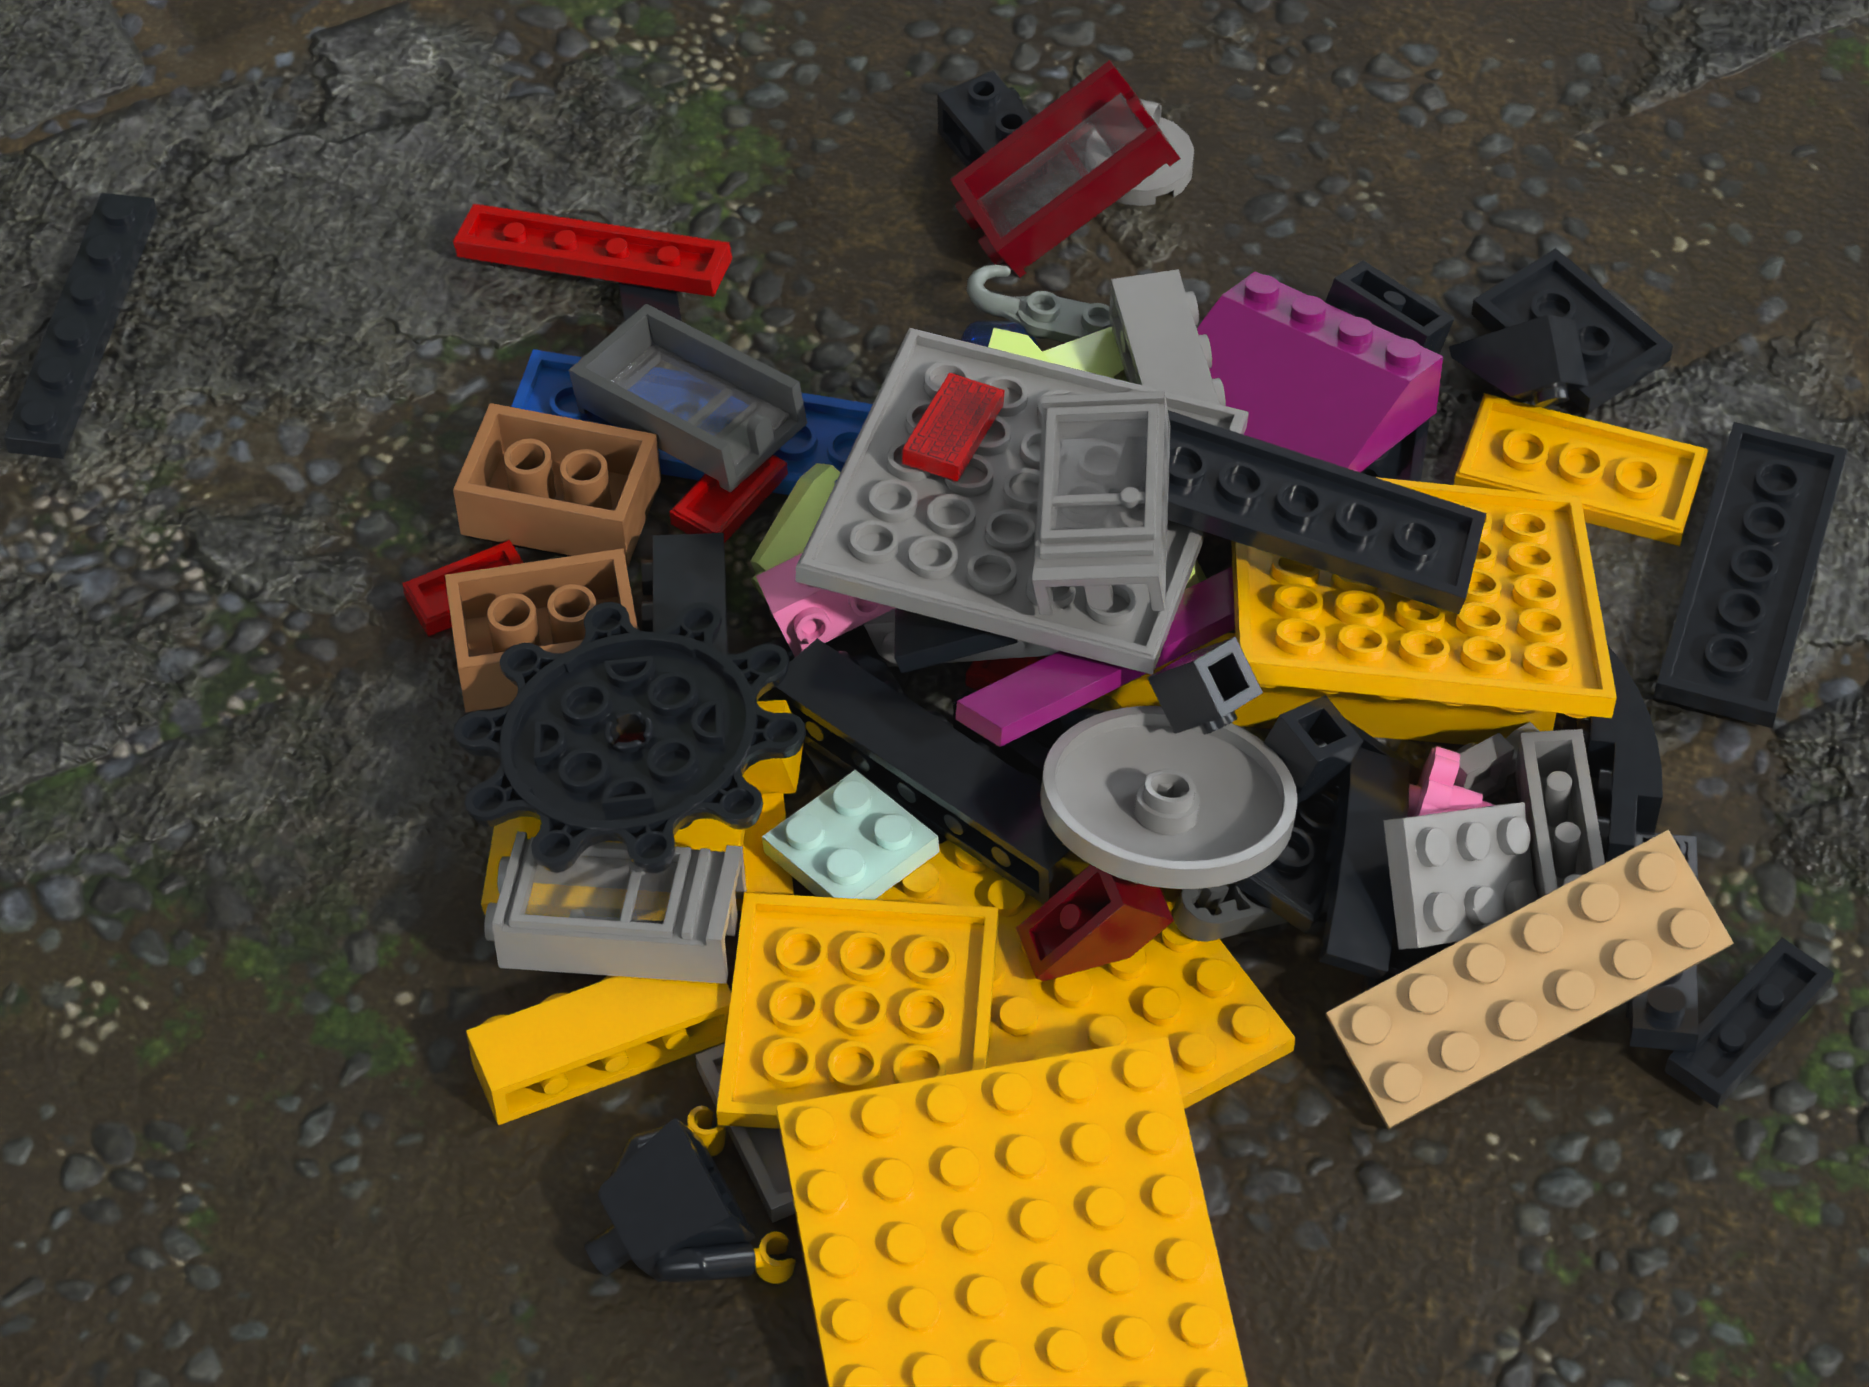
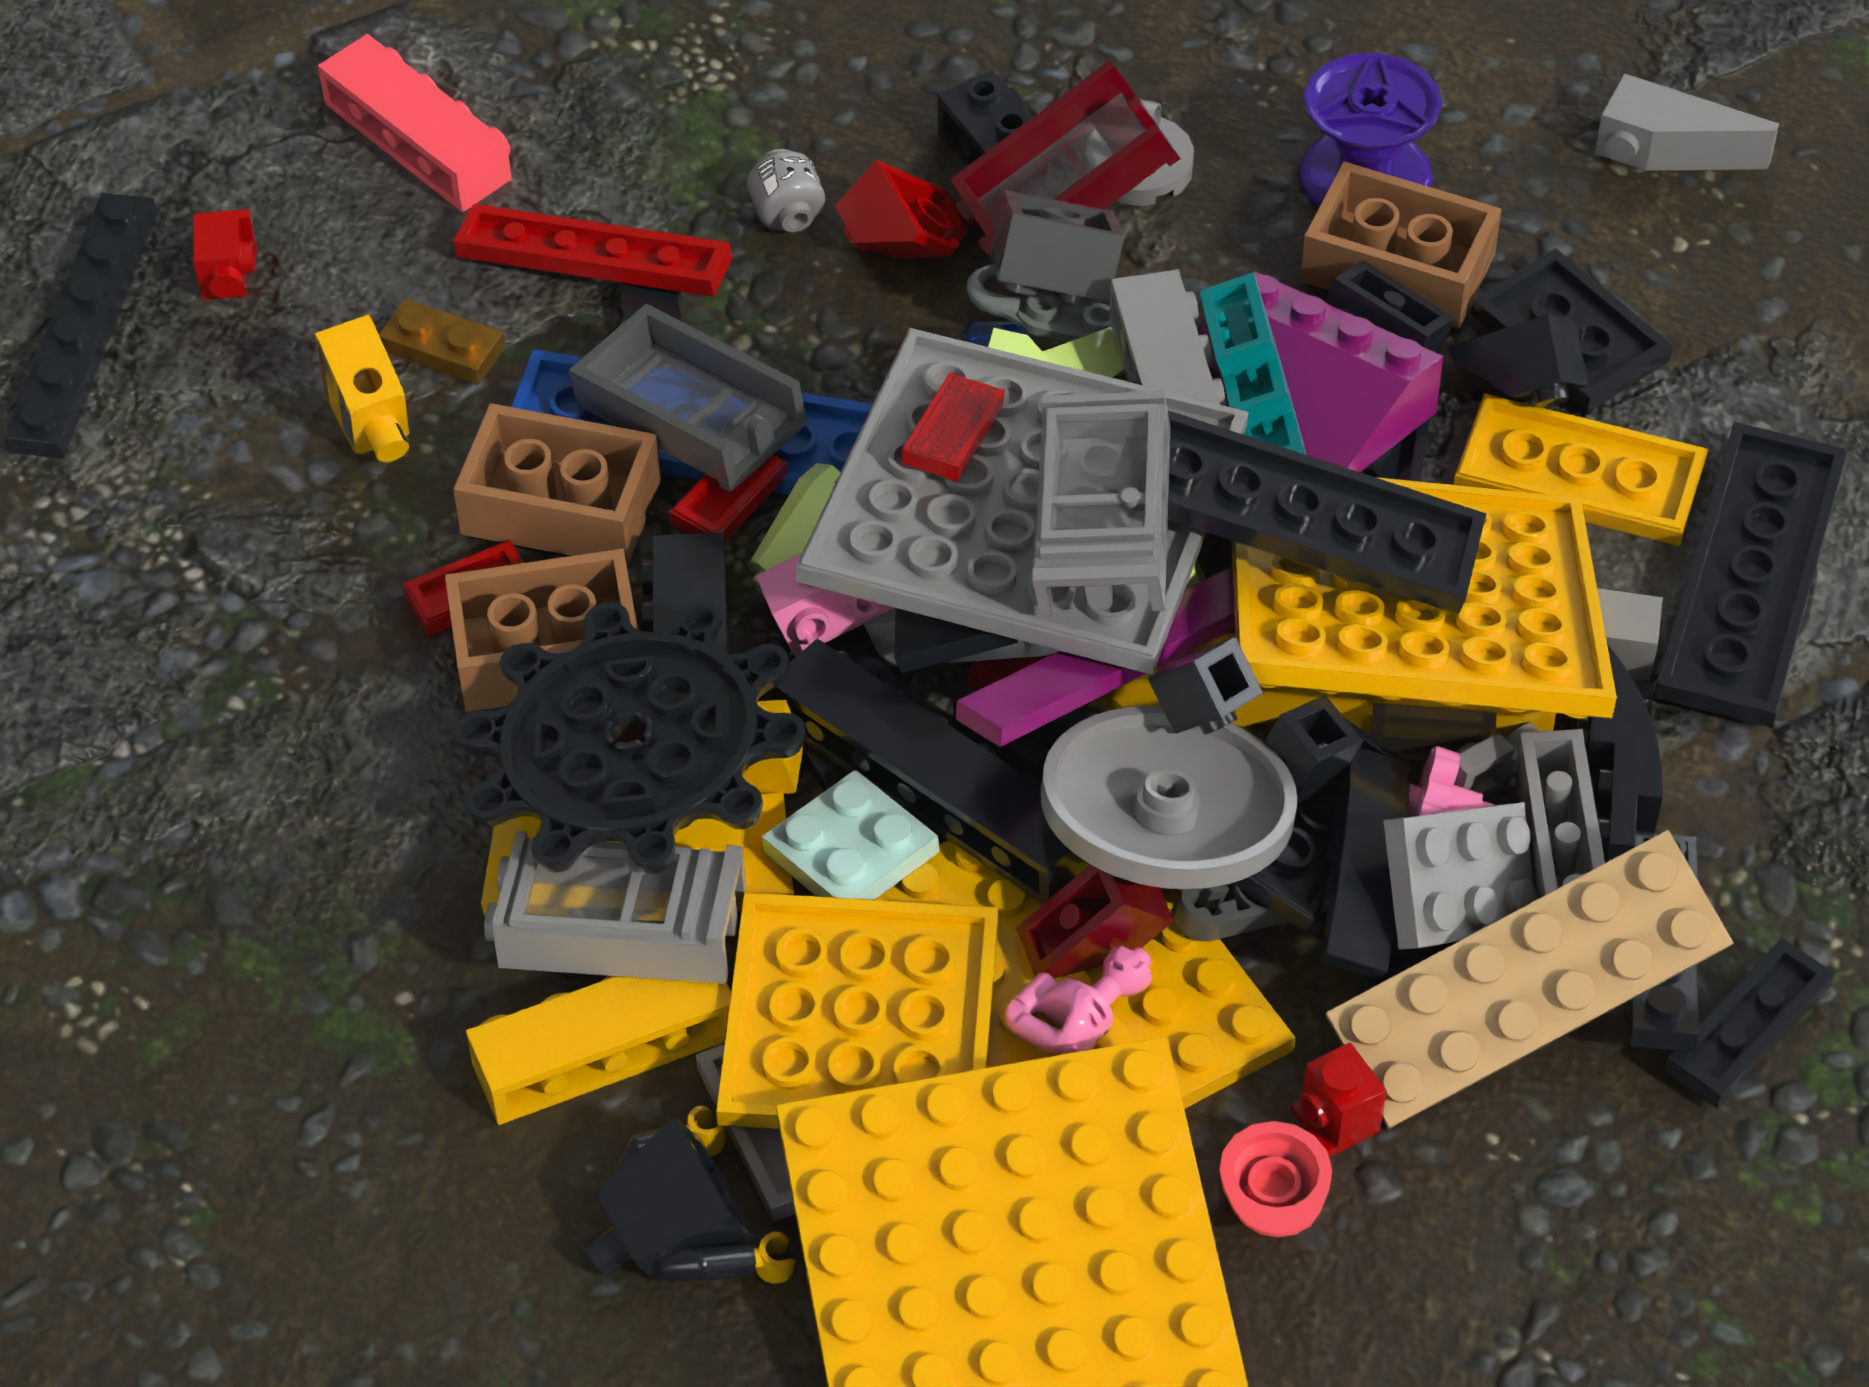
(224, 253): none -> red brick
(368, 406): none -> yellow torso
(415, 122): none -> coral brick
(442, 341): none -> pearl gold plate
(785, 190): none -> light grey head
(900, 215): none -> red slope
(1056, 248): none -> dark grey brick
(1076, 1007): none -> bright pink piece
(1251, 361): none -> teal slope
(1275, 1177): none -> coral piece
(1340, 1100): none -> red brick
(1370, 117): none -> dark purple piece
(1405, 230): none -> medium nougat brick
(1417, 729): none -> clear smoke tile
(1632, 629): none -> light grey brick
(1678, 131): none -> light grey slope

